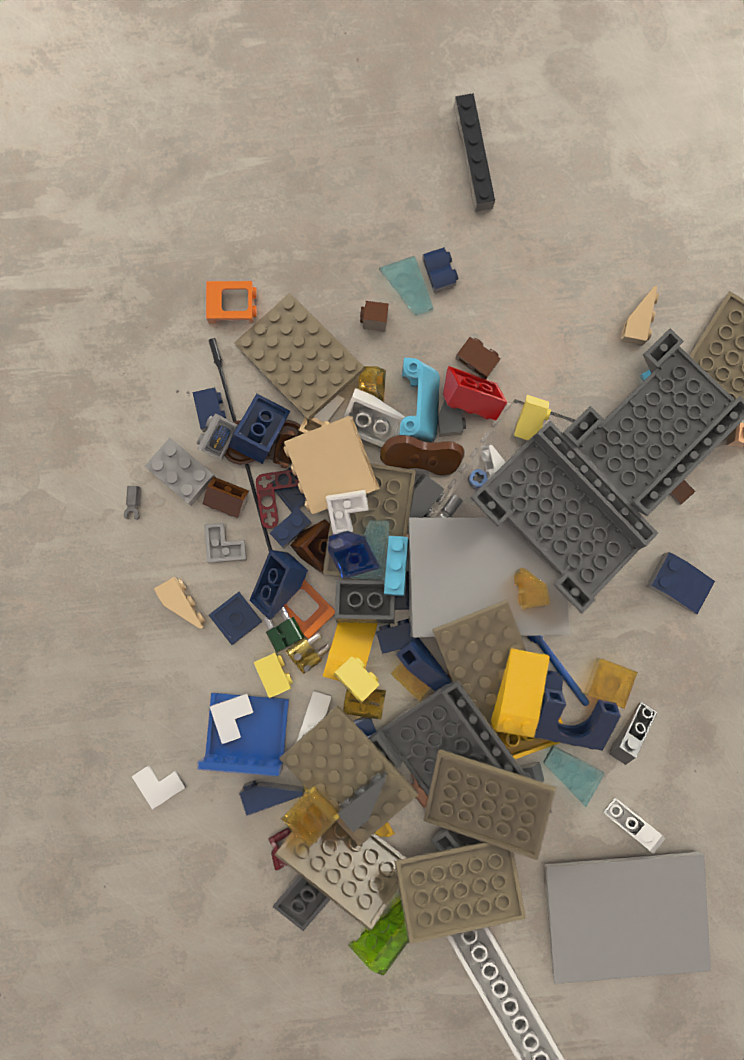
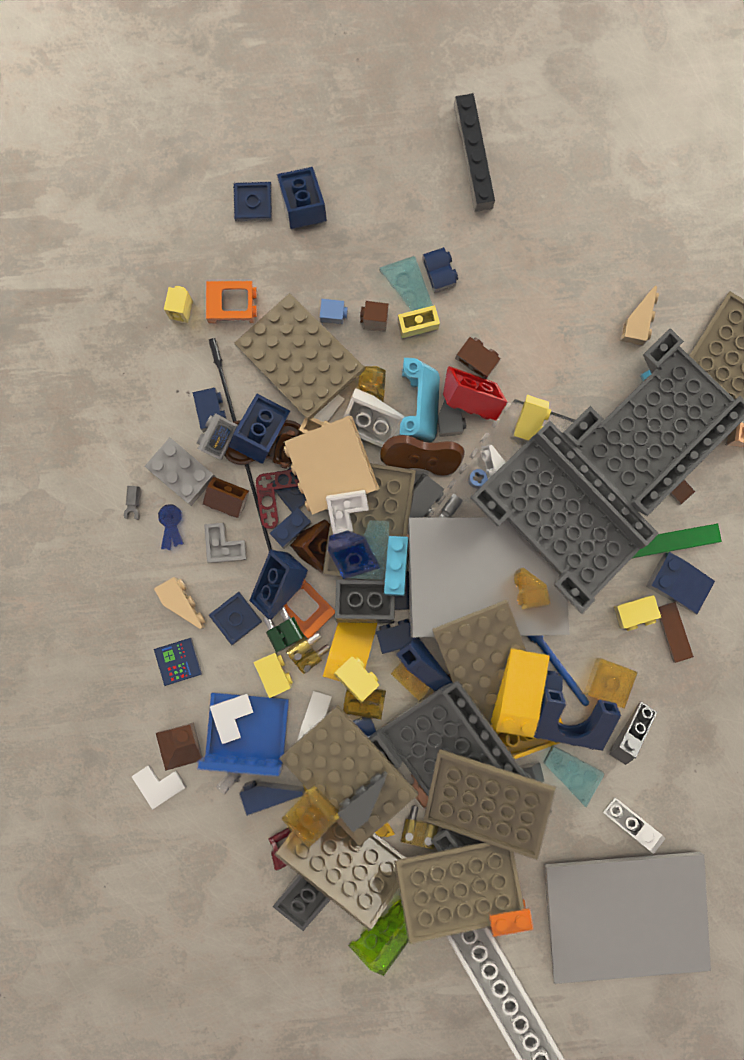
(170, 517): none -> clear blue piece
(177, 661): none -> dark blue tile
(178, 304): none -> light yellow brick
(179, 746): none -> reddish brown slope
(228, 781): none -> clear pin
(252, 201): none -> dark blue tile
(302, 197): none -> dark blue slope
(333, 311): none -> medium blue brick
(417, 832): none -> clear yellow piece
(418, 321): none -> light yellow brick
(511, 922): none -> orange window
(637, 612): none -> light yellow brick
(675, 632): none -> reddish brown tile
(681, 540): none -> green tile

